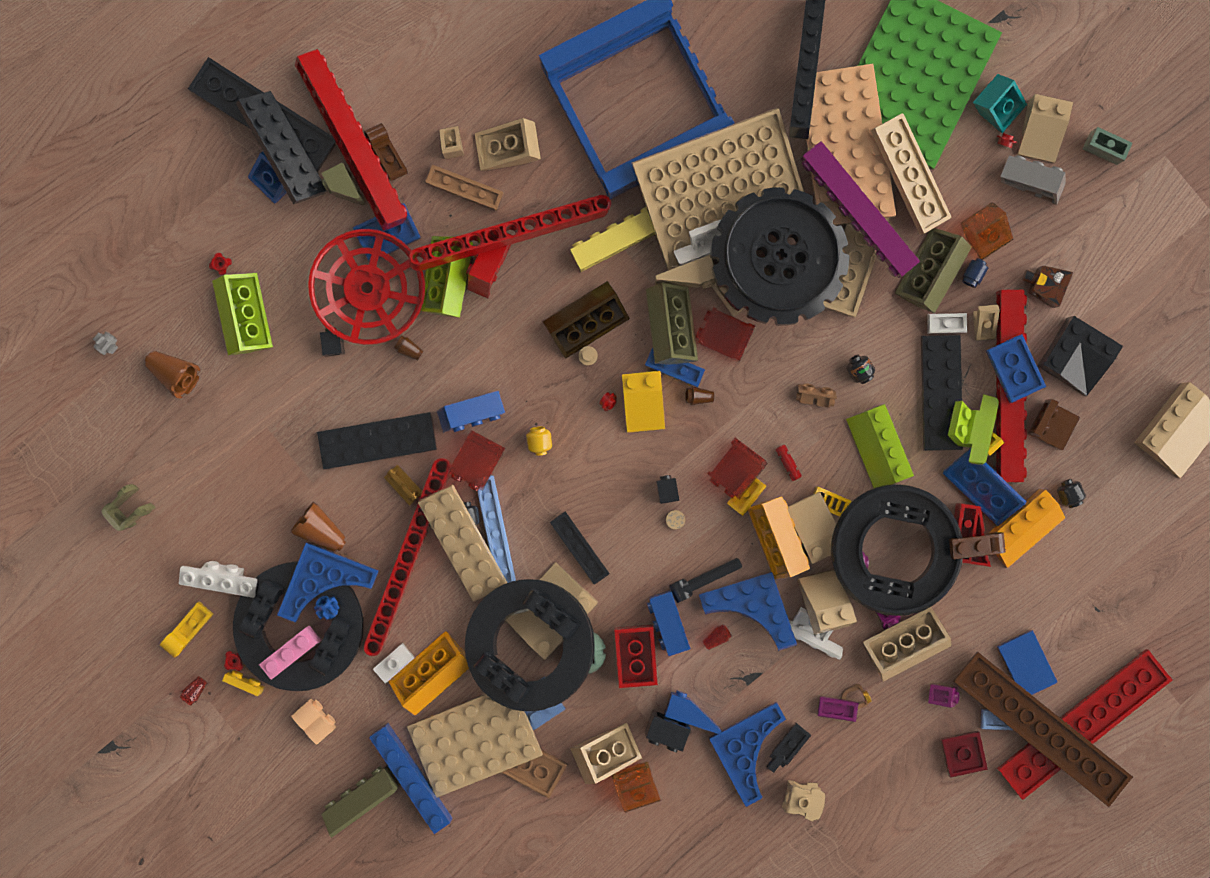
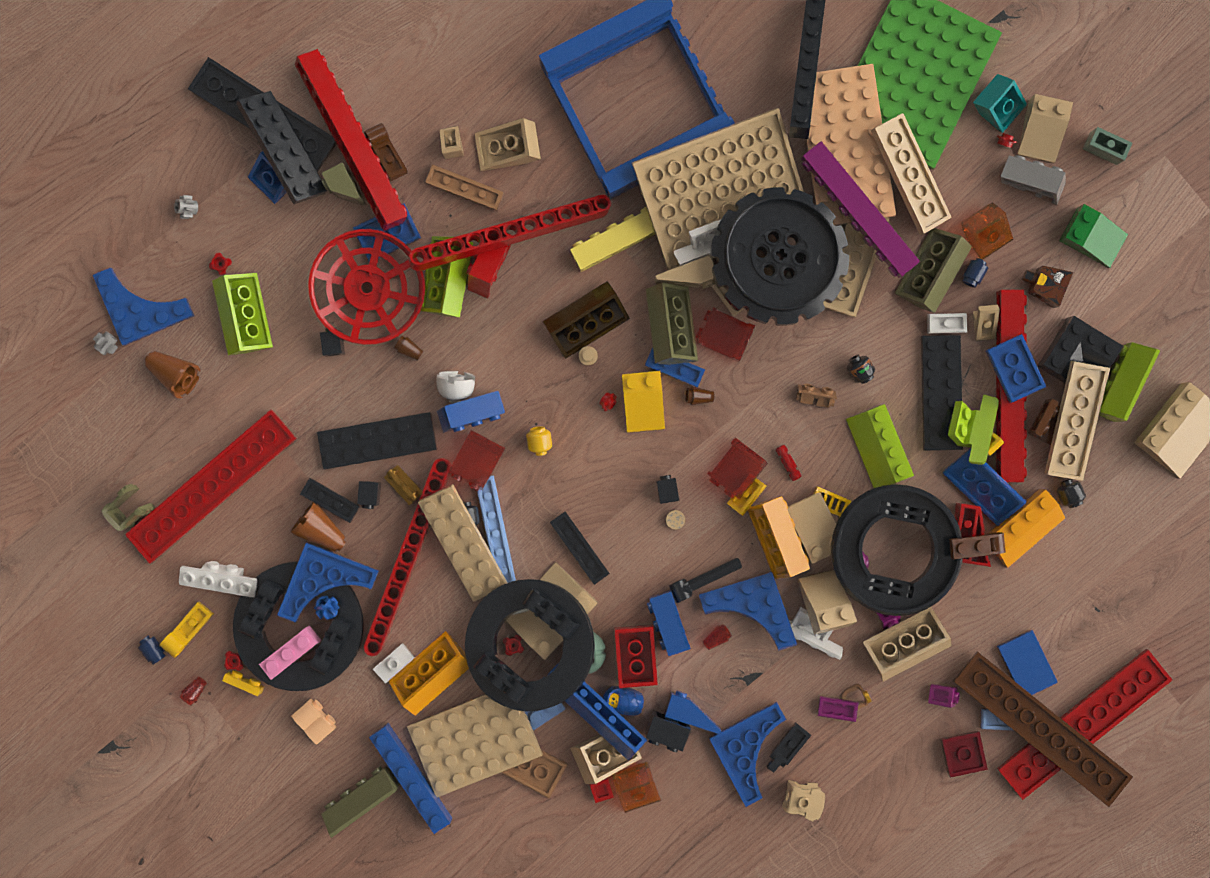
(135, 316): none -> blue plate
(151, 650): none -> dark blue brick
(186, 207): none -> light grey gear
(211, 486): none -> red plate
(330, 500): none -> black plate
(369, 494): none -> black brick
(455, 386): none -> white cylinder
(508, 644): none -> red plate
(601, 790): none -> red plate
(606, 720): none -> blue brick
(624, 700): none -> blue piece
(1077, 420): none -> tan plate
(1094, 235): none -> slope
(1127, 381): none -> lime slope

